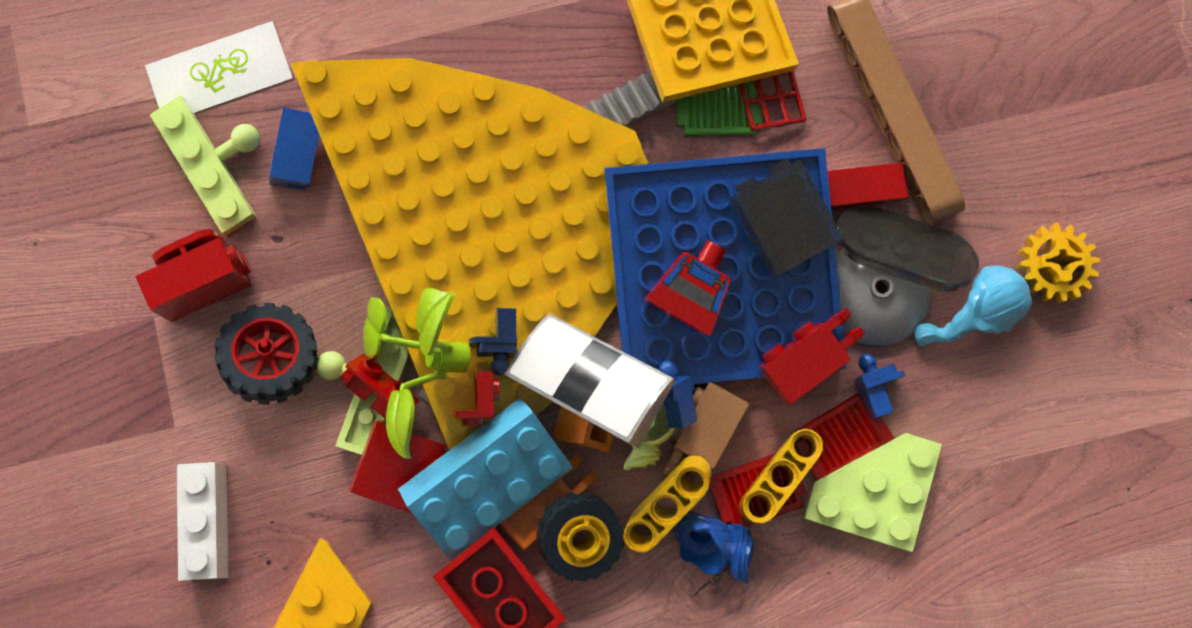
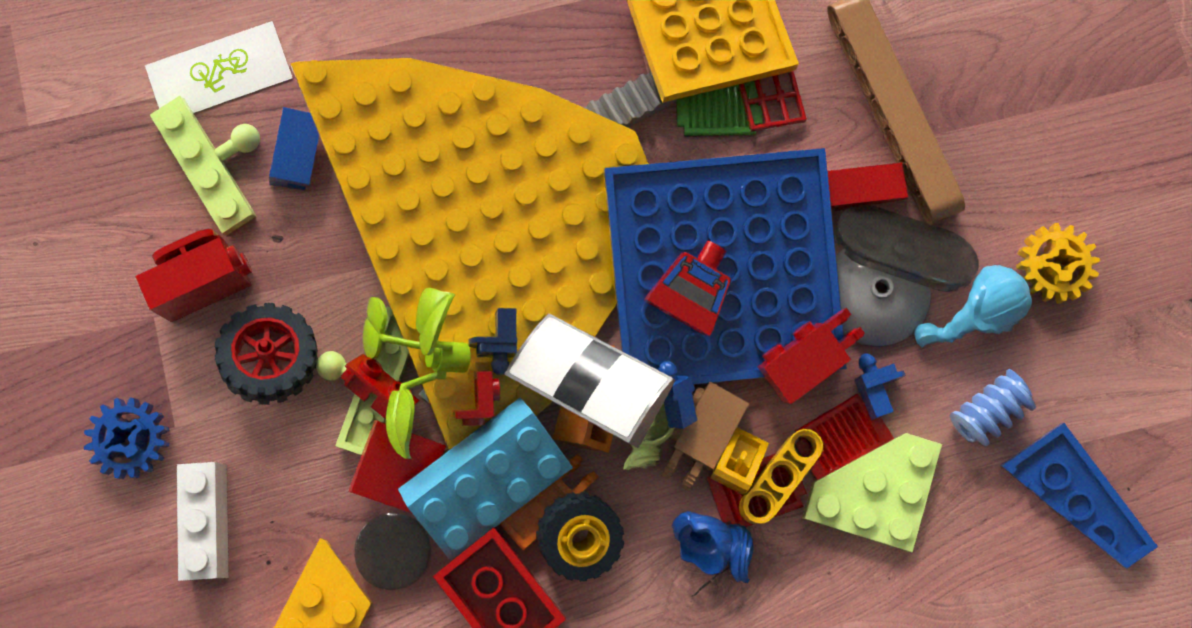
(116, 426): none -> blue gear
(392, 551): none -> clear smoke tile
(661, 519): yellow beam -> none
(740, 461): none -> yellow slope
(785, 216): clear smoke brick -> none
(993, 408): none -> light blue piece
(1074, 487): none -> blue wing

